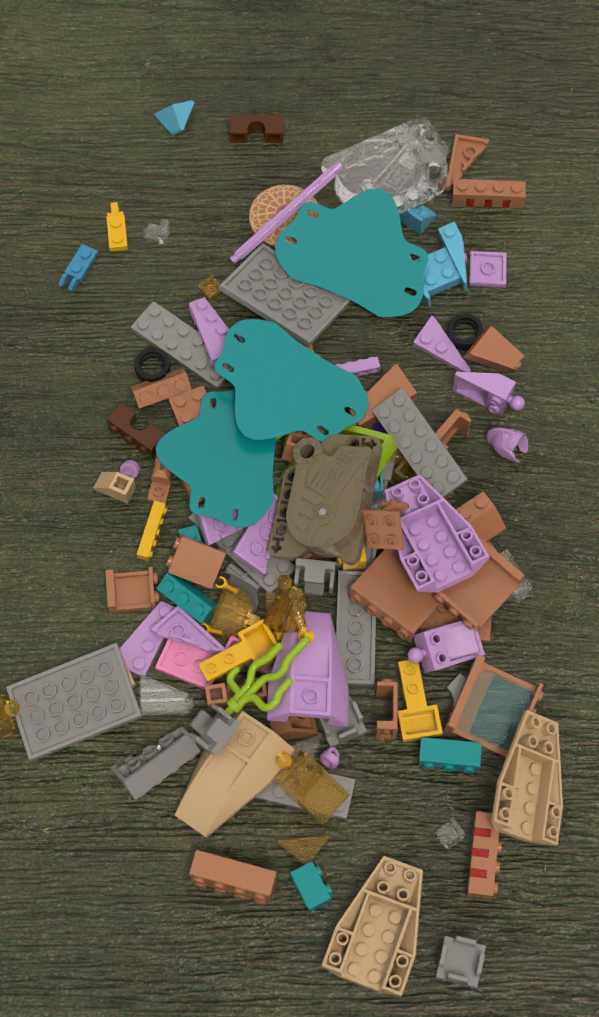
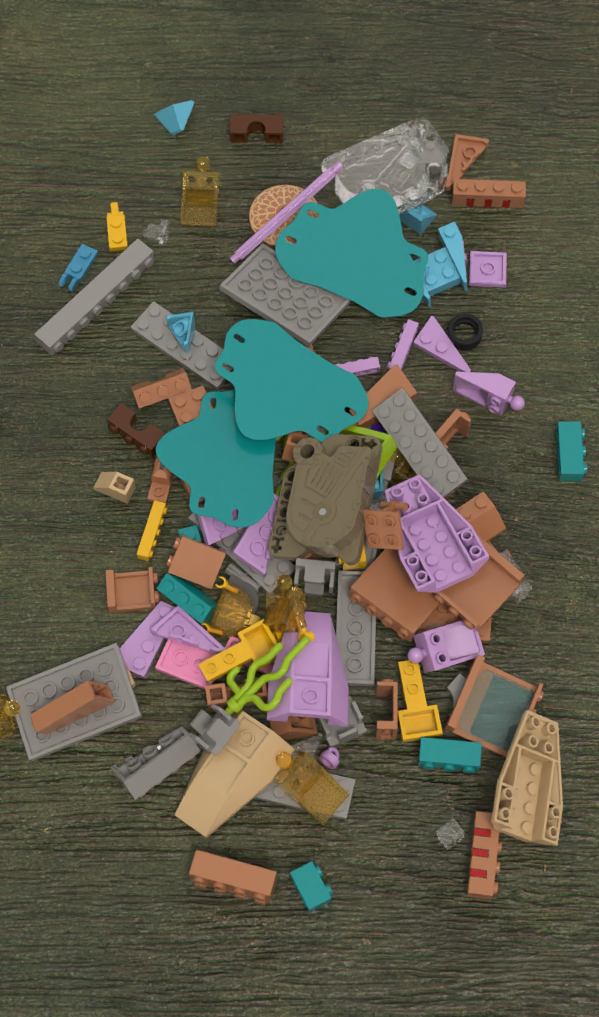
(72, 706): none -> nougat slope
(95, 297): none -> light grey brick
(130, 469): lavender tile -> none
(148, 354): black tyre -> none
(162, 699): clear slope -> none
(183, 328): none -> medium azure slope
(200, 199): none -> clear yellow slope
(210, 288): clear yellow plate -> none
(210, 326): lavender wing -> none
(304, 848): clear yellow tile -> none
(379, 930): tan wedge -> none
(404, 345): none -> lavender piece
(461, 961): light grey panel -> none
(494, 351): nougat slope -> none
(506, 440): lavender helmet -> none
(570, 451): none -> teal brick

